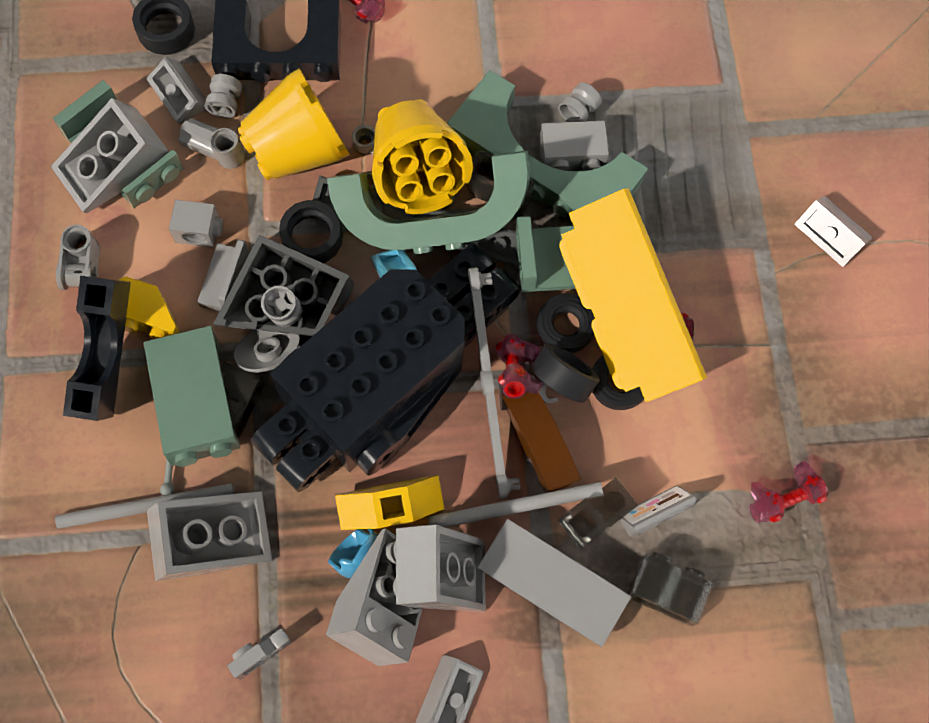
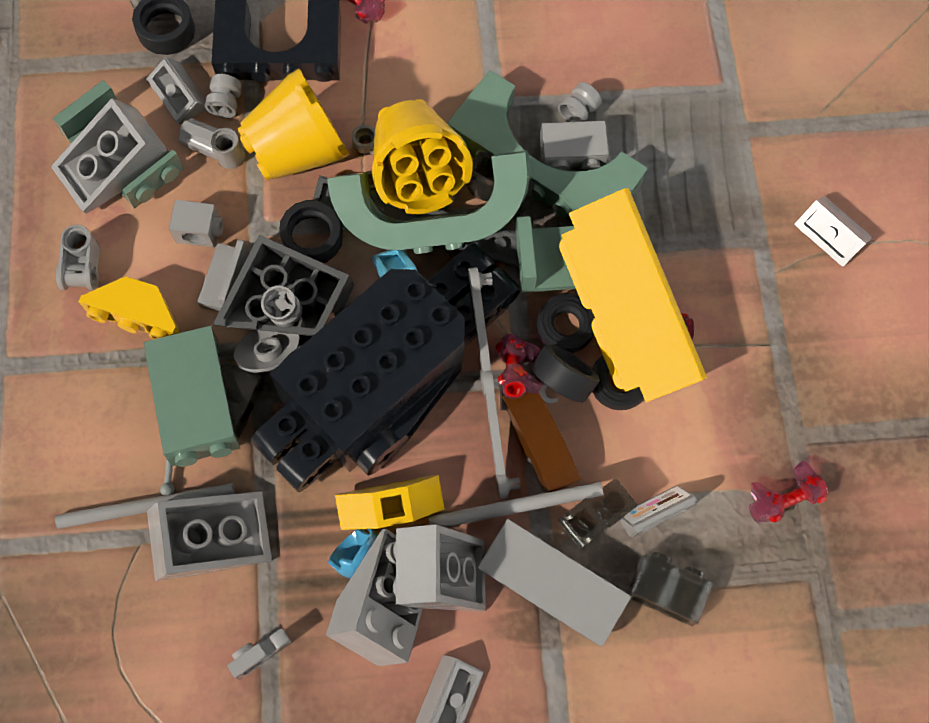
(94, 384): black arch -> none

